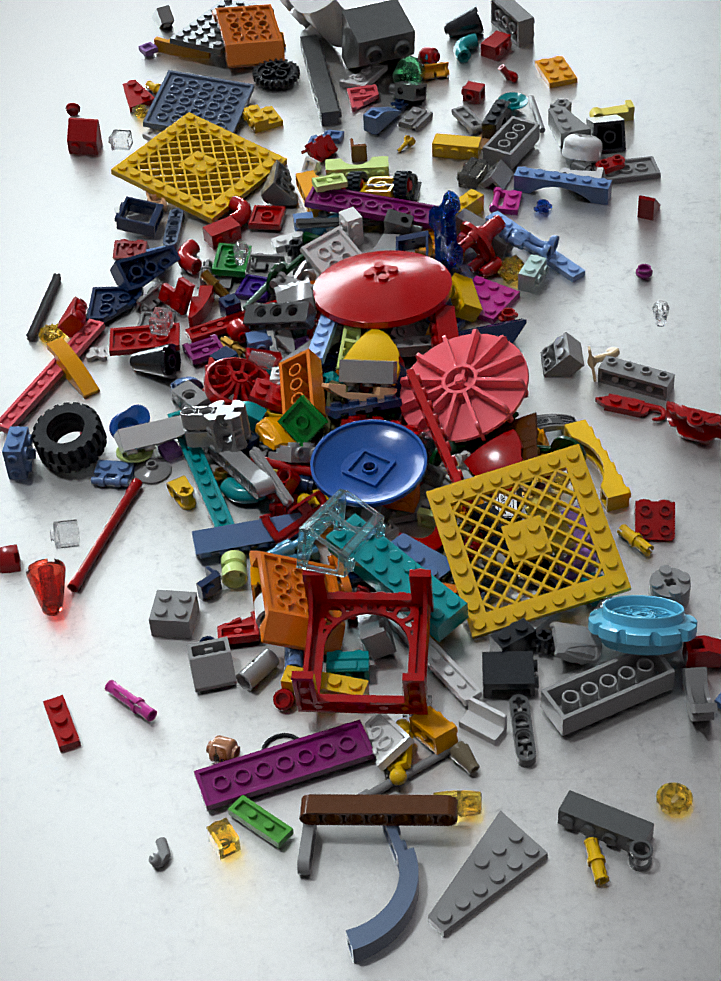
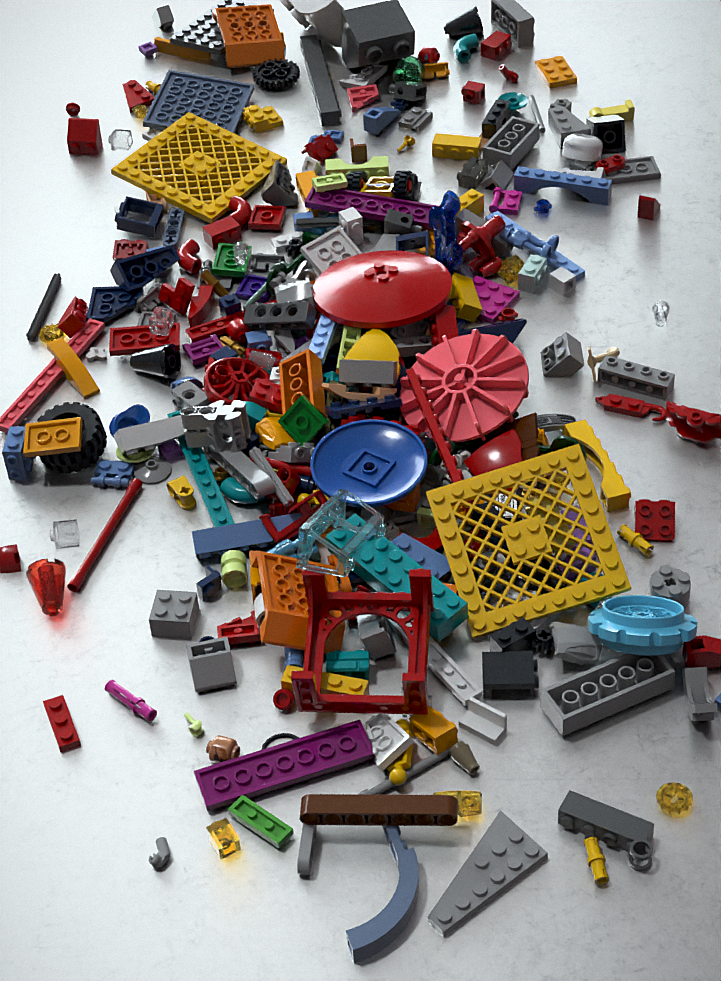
(52, 437): none -> light orange plate
(195, 728): none -> yellowish green hand
(257, 669): light grey pin -> none
(467, 119): light grey plate -> none
(522, 730): dark grey beam -> none
(562, 281): none -> white brick
(644, 271): magenta plate -> none

